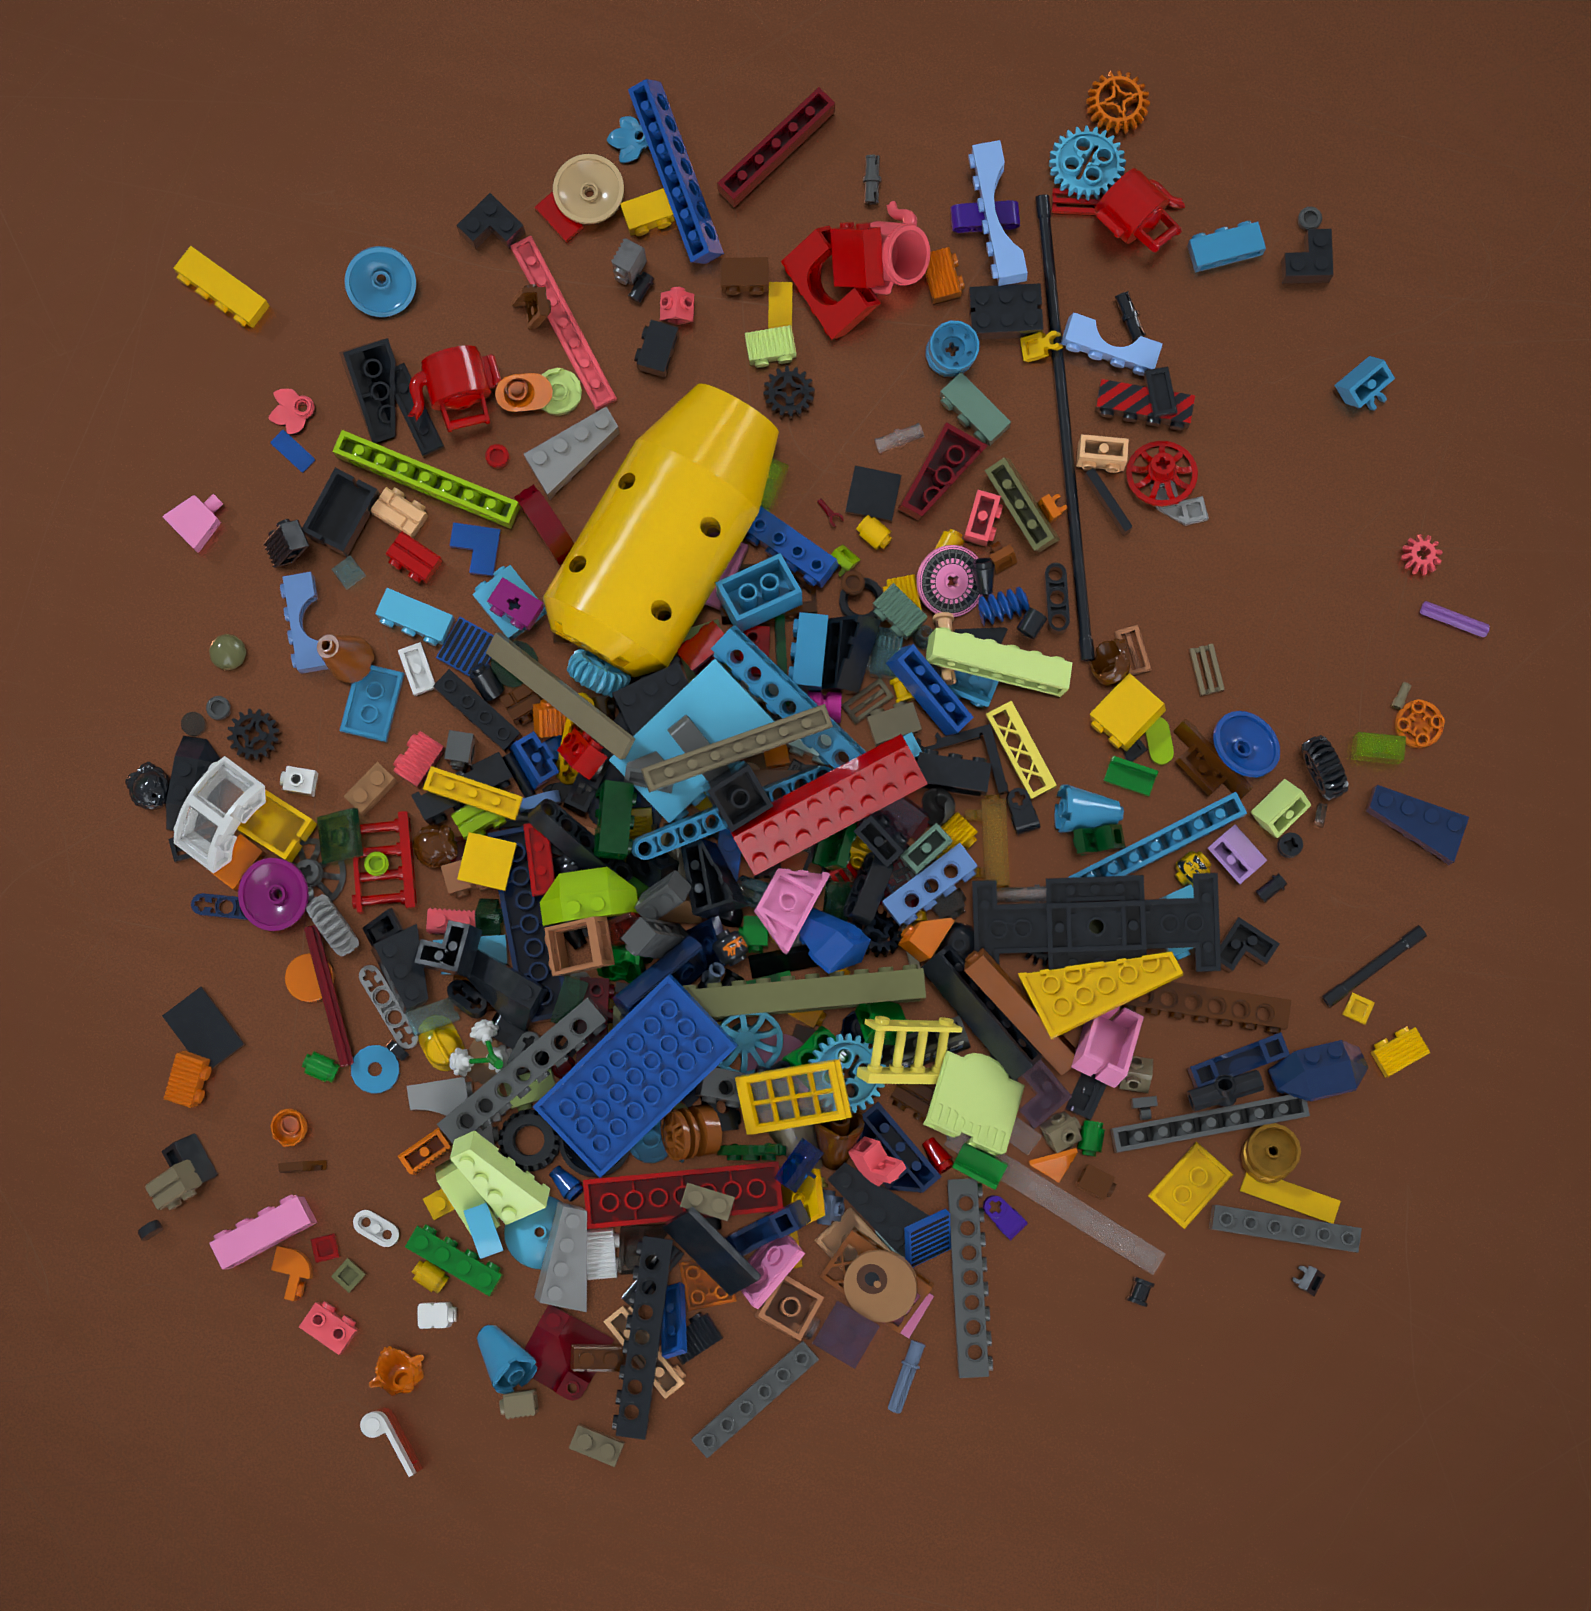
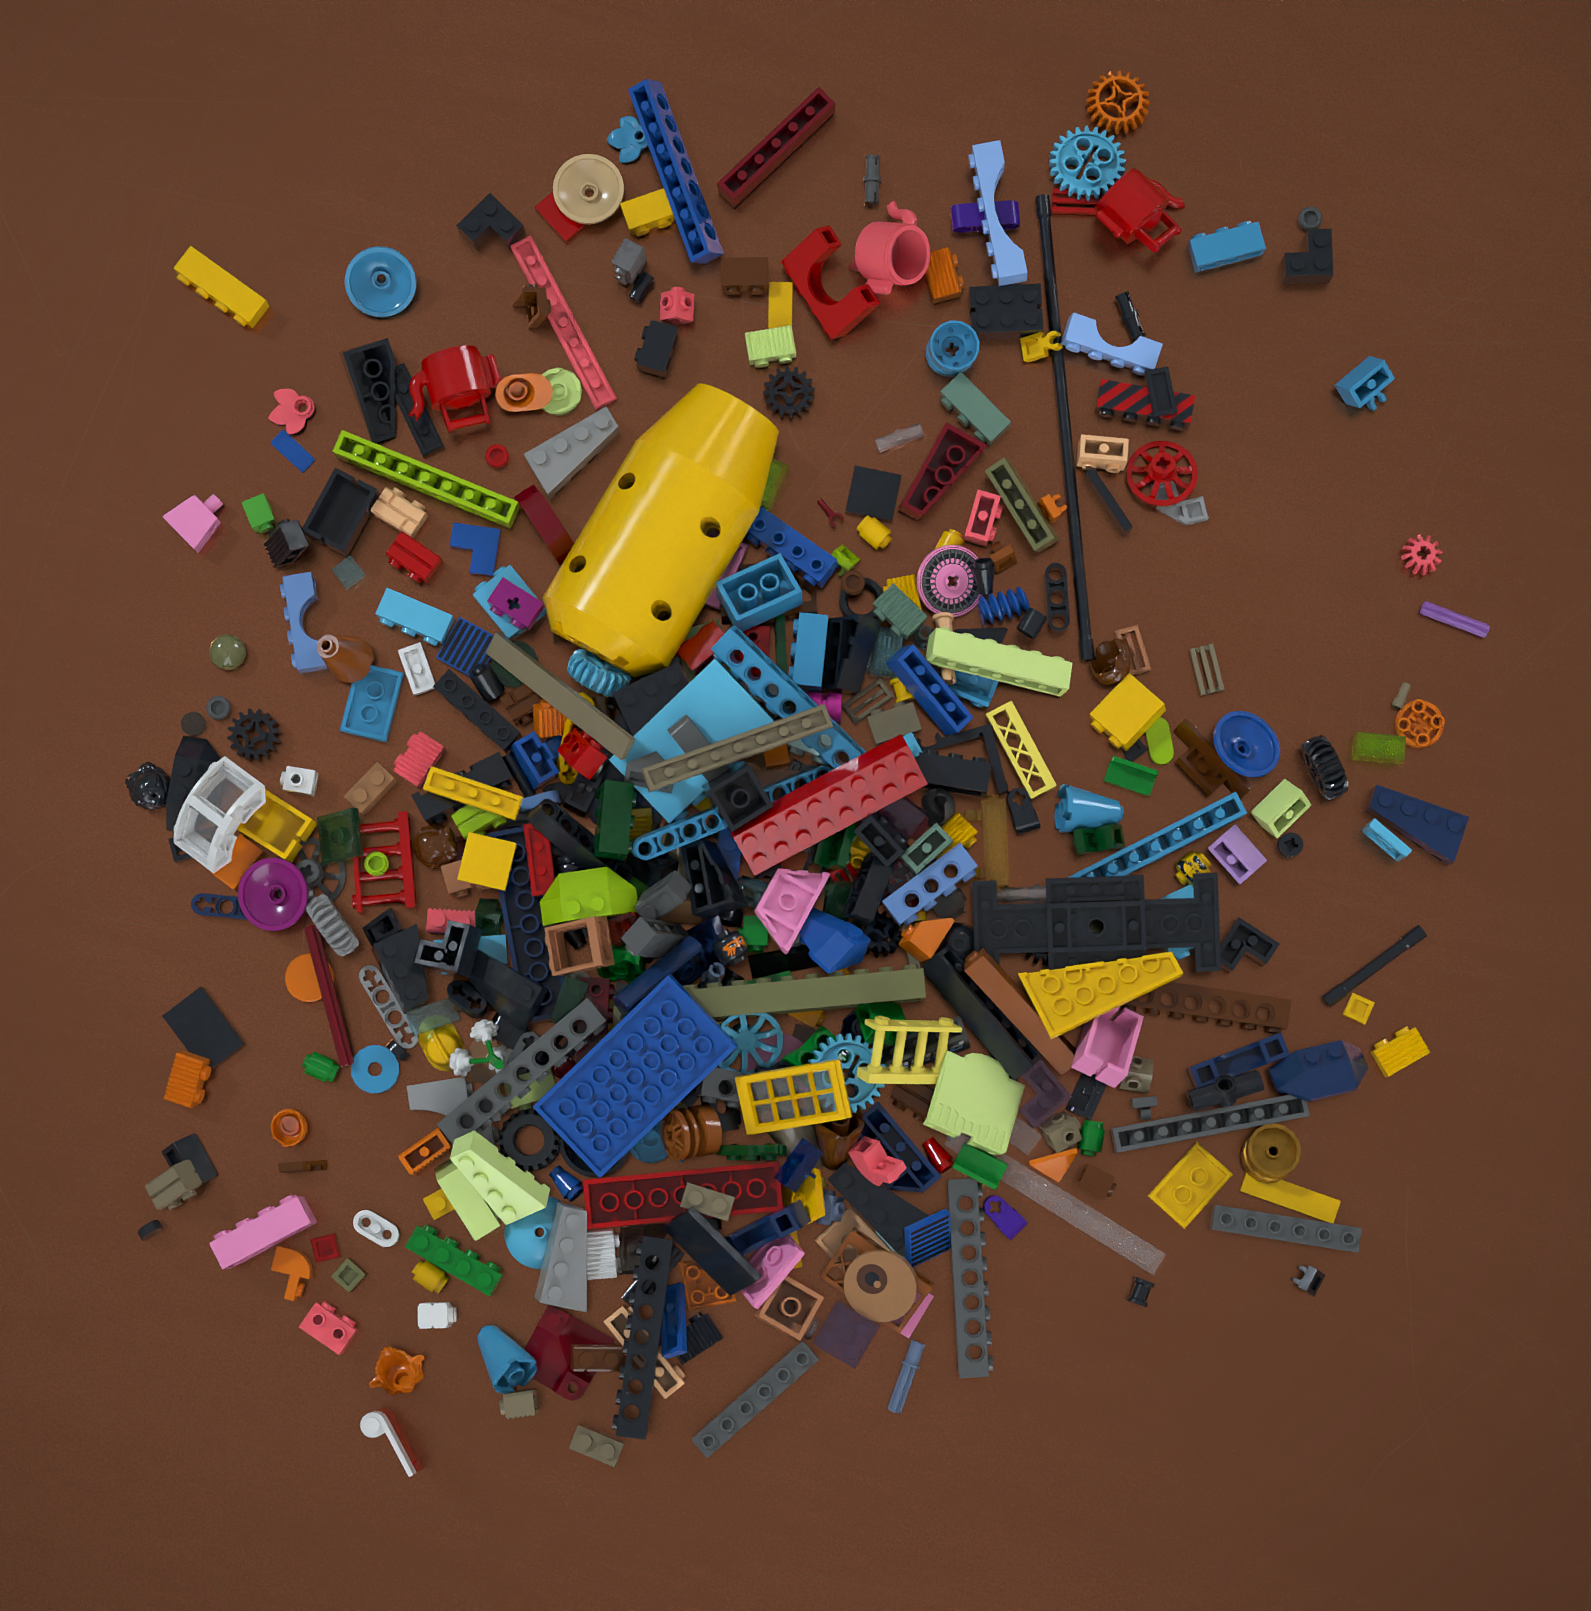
(259, 513): none -> bright green brick
(460, 750): dark grey brick -> none
(483, 1230): medium azure slope -> none
(857, 255): red brick -> none
(1271, 887): black pin -> none
(1320, 814): clear smoke tile -> none
(1386, 840): none -> medium azure tile

